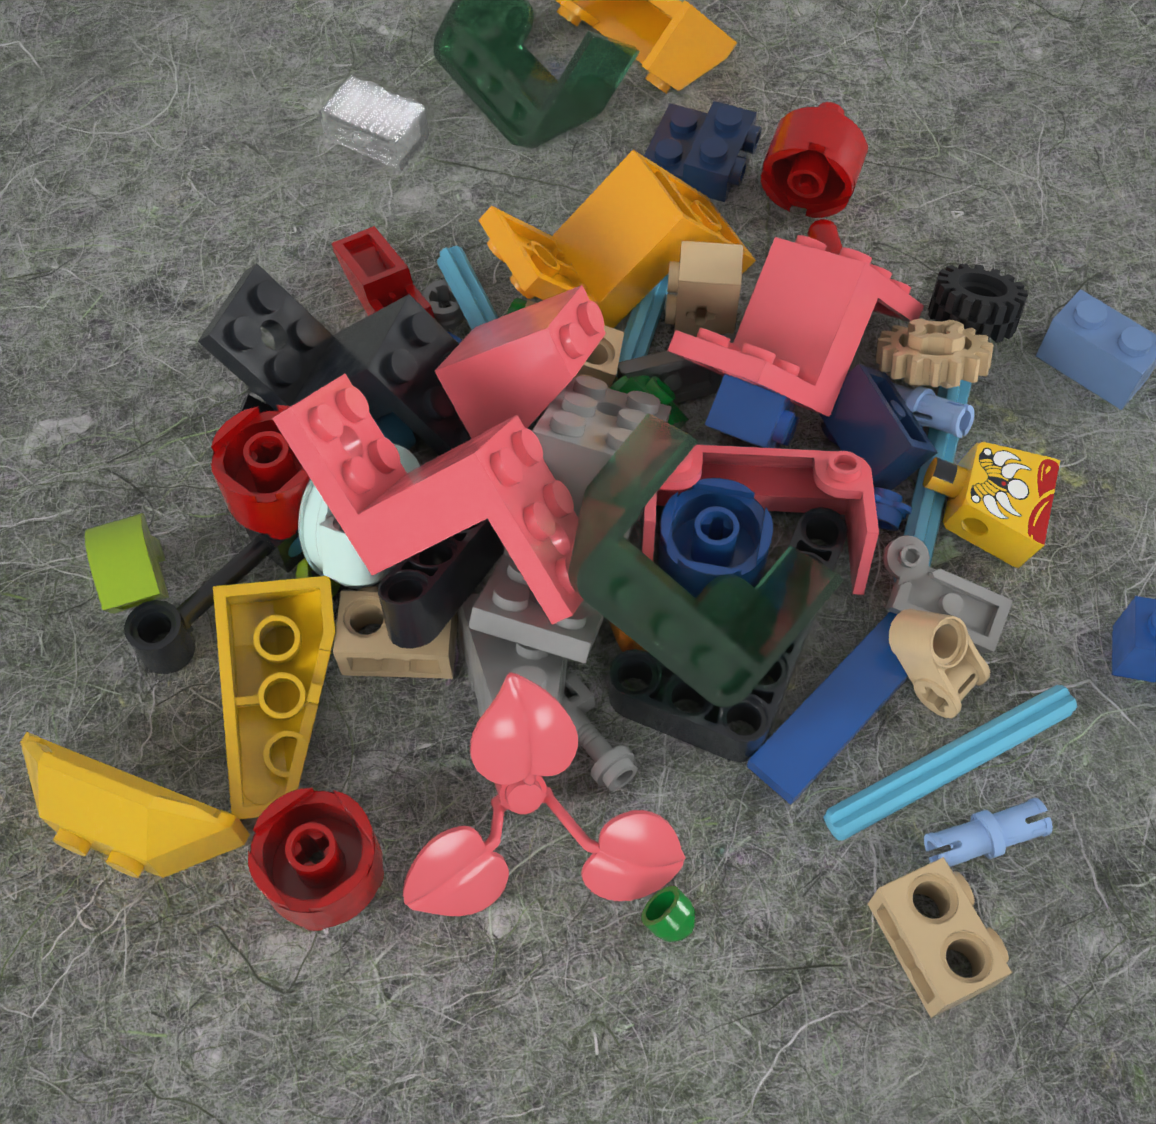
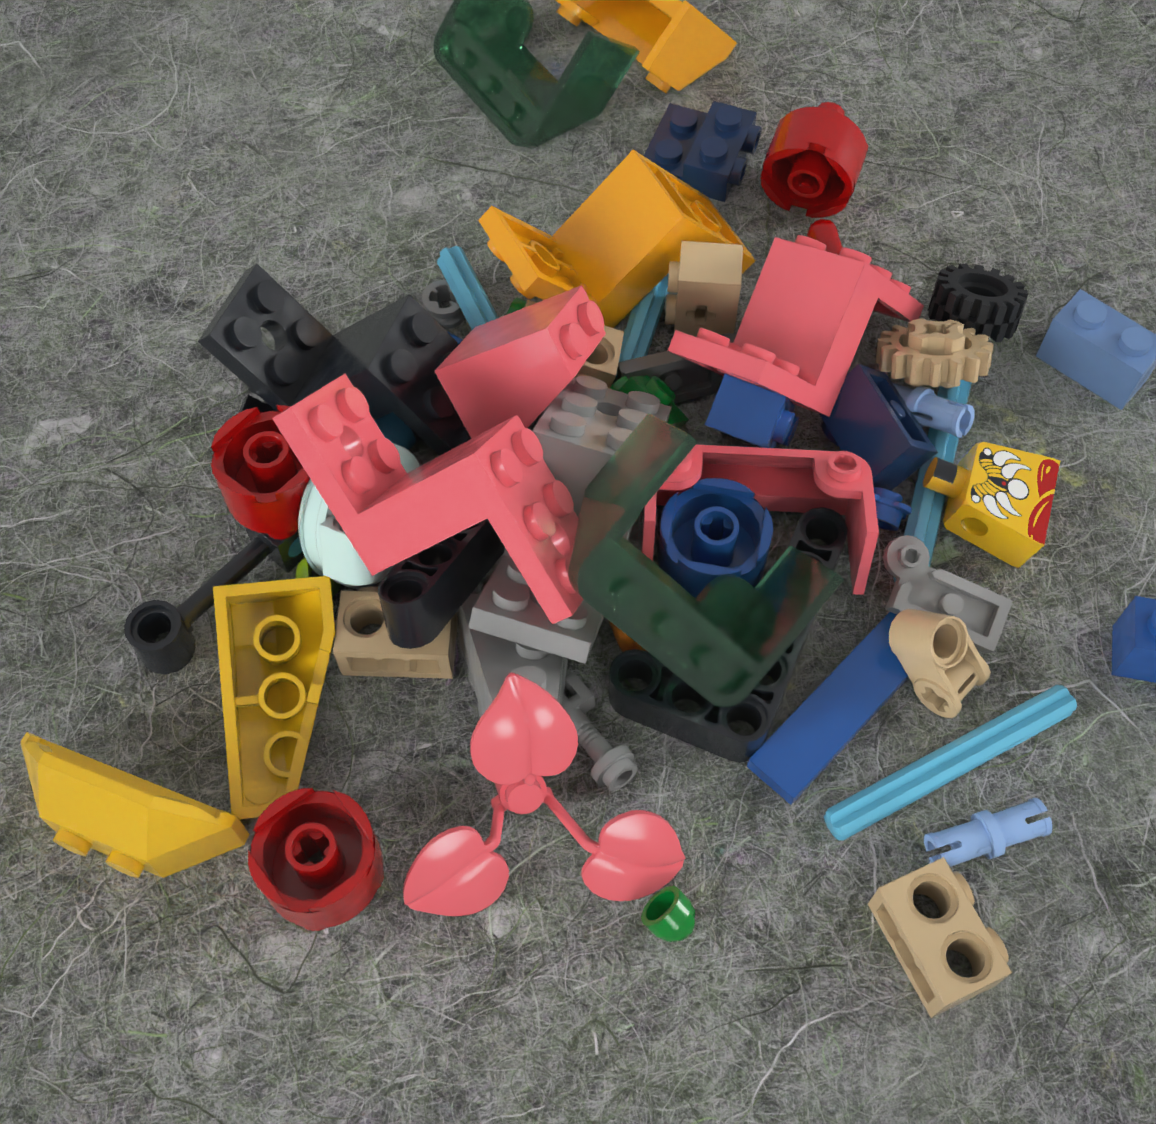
(125, 563): lime brick -> none
(375, 122): clear brick -> none
(376, 271): red slope -> none

